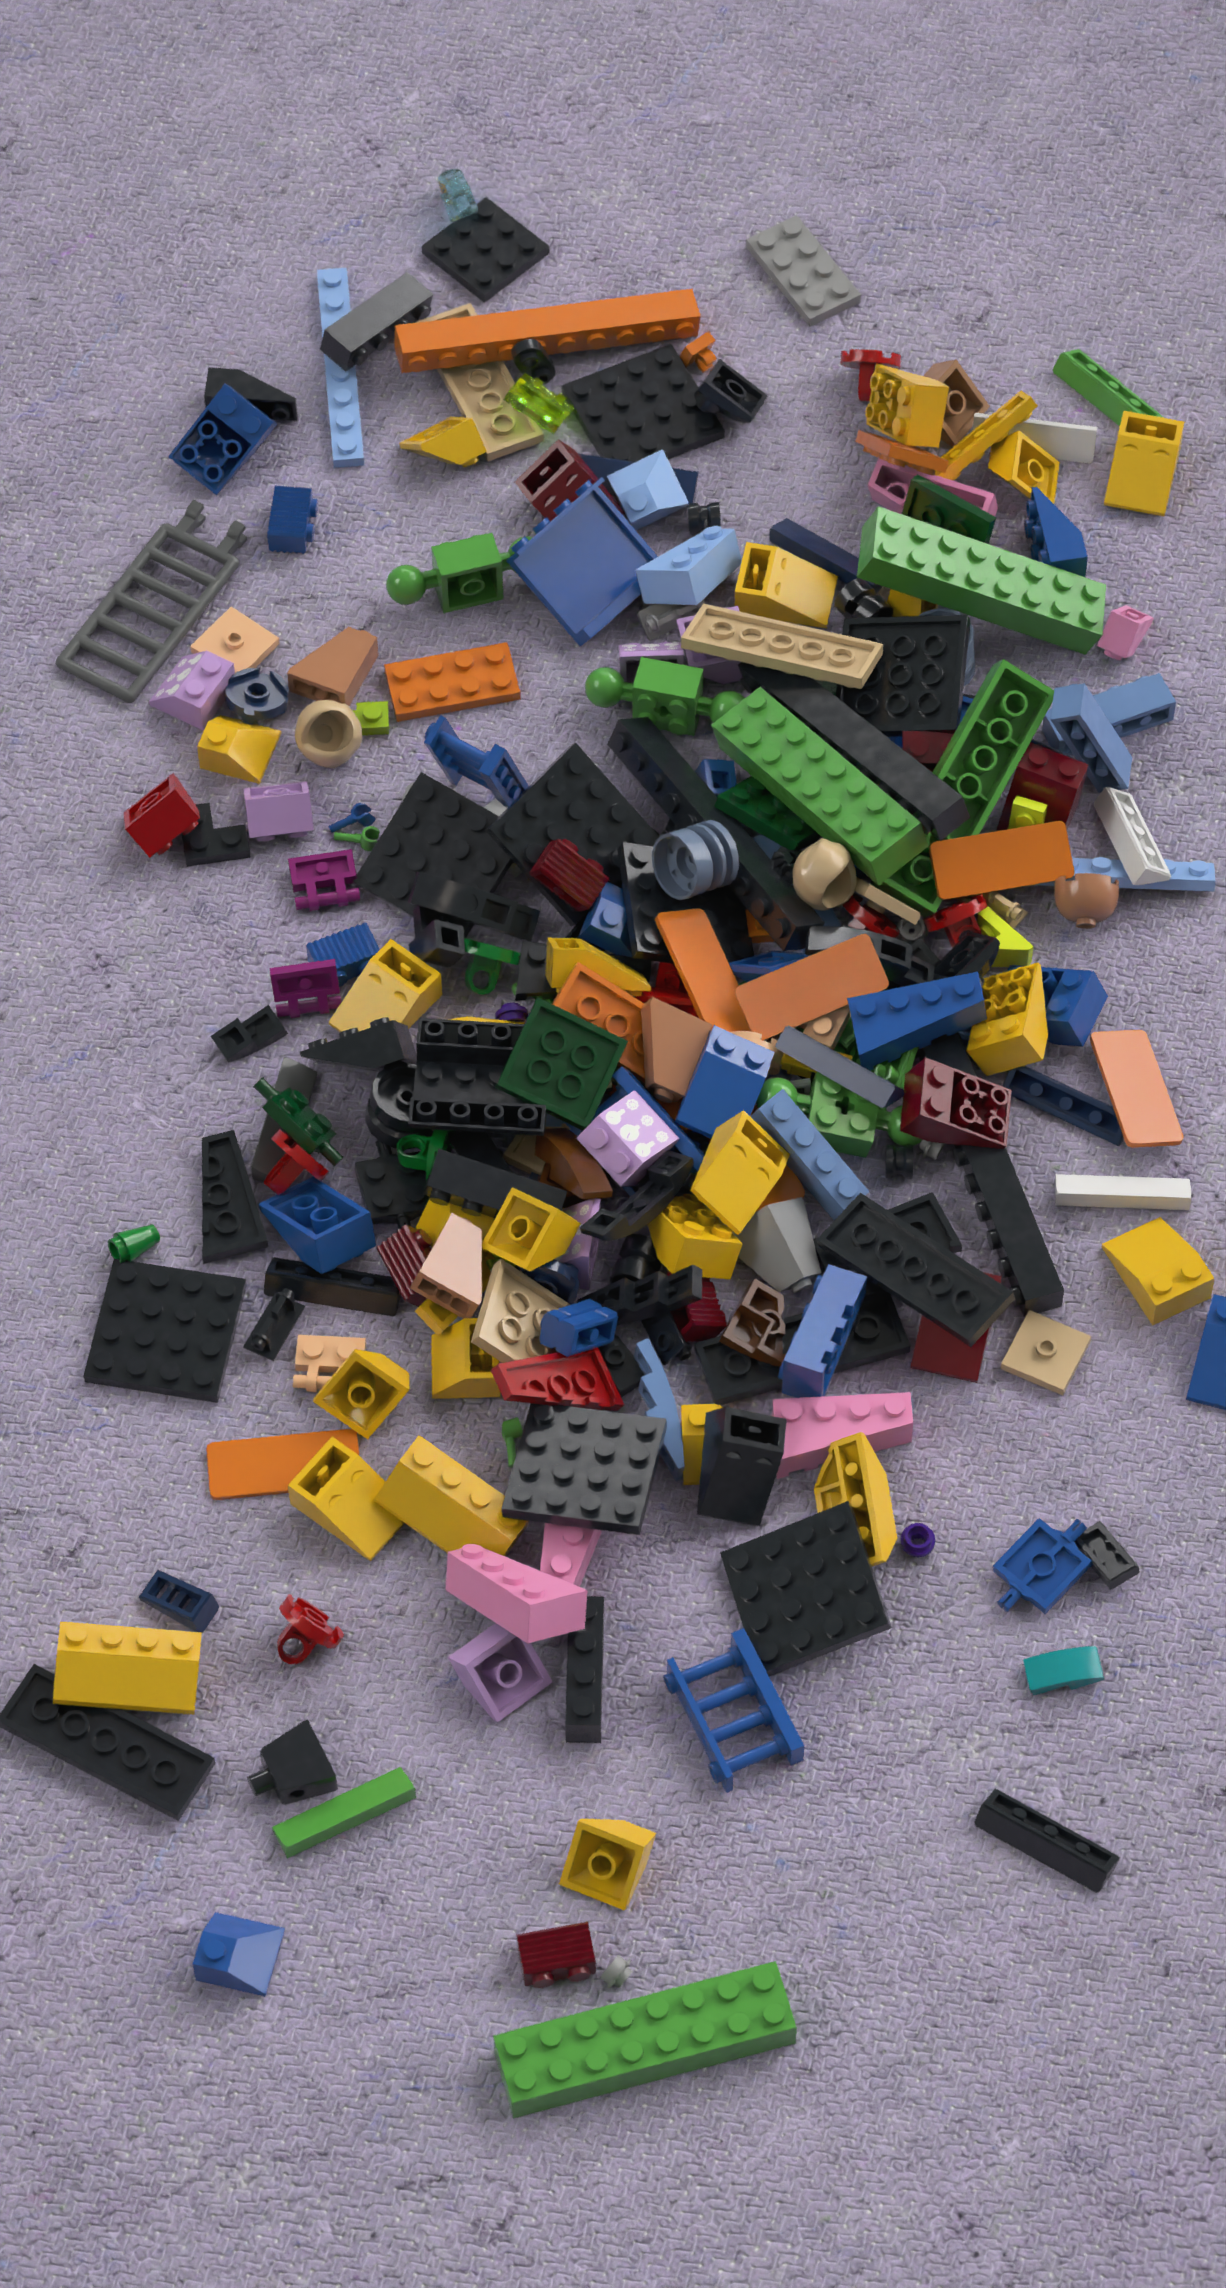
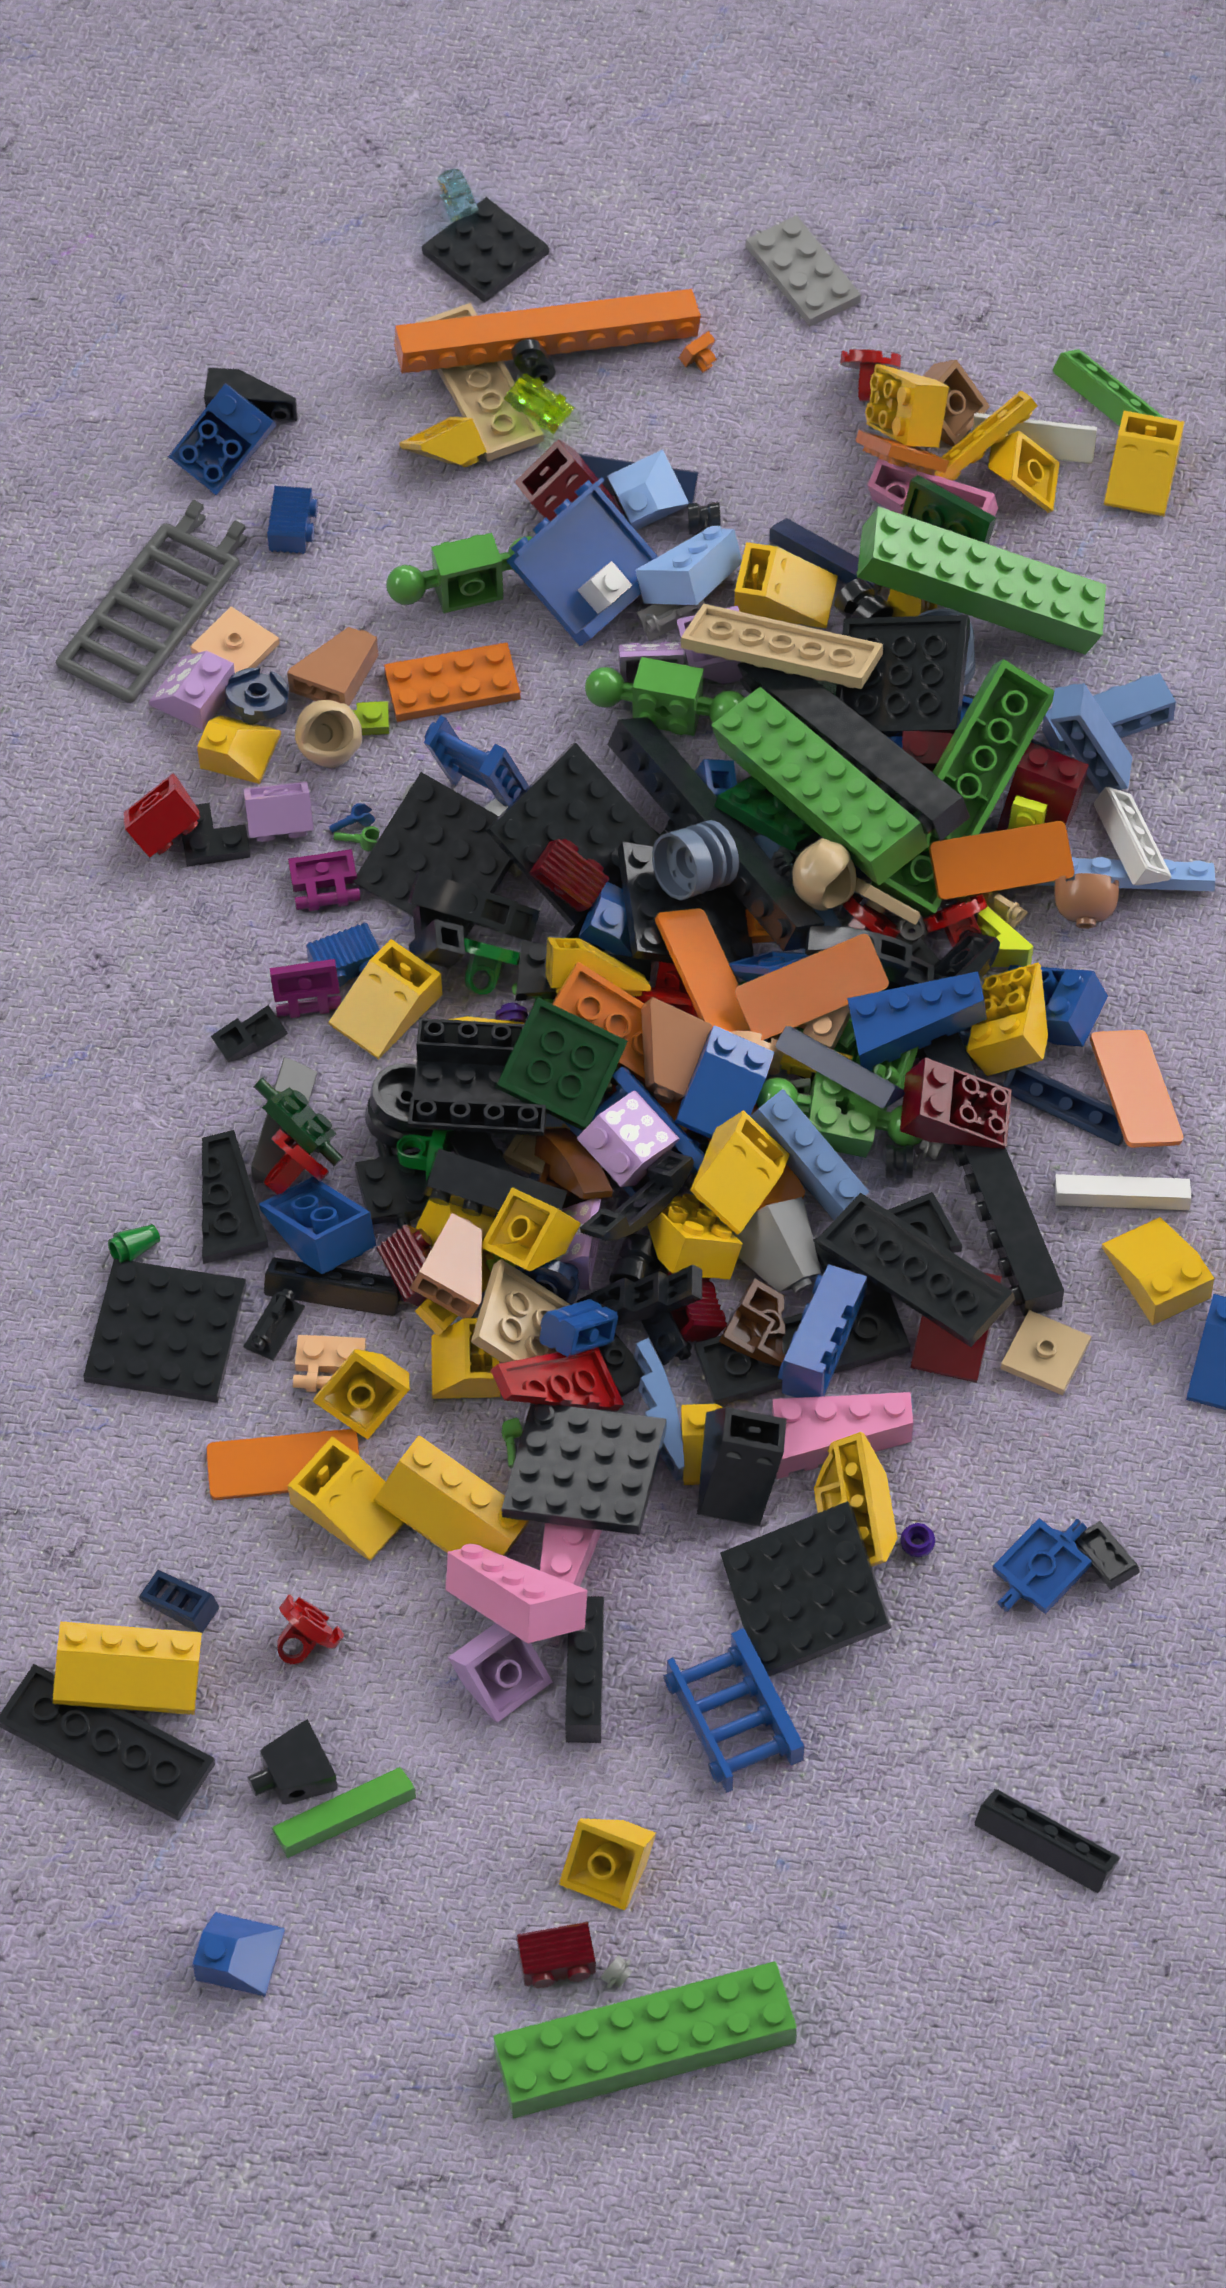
(341, 385): light blue plate -> none
(367, 1049): black slope -> none
(374, 321): brick -> none
(604, 587): none -> white brick
(642, 408): black plate -> none
(729, 394): black slope -> none
(1054, 536): blue slope -> none
(1063, 1668): teal slope -> none
(1124, 632): bright pink slope -> none

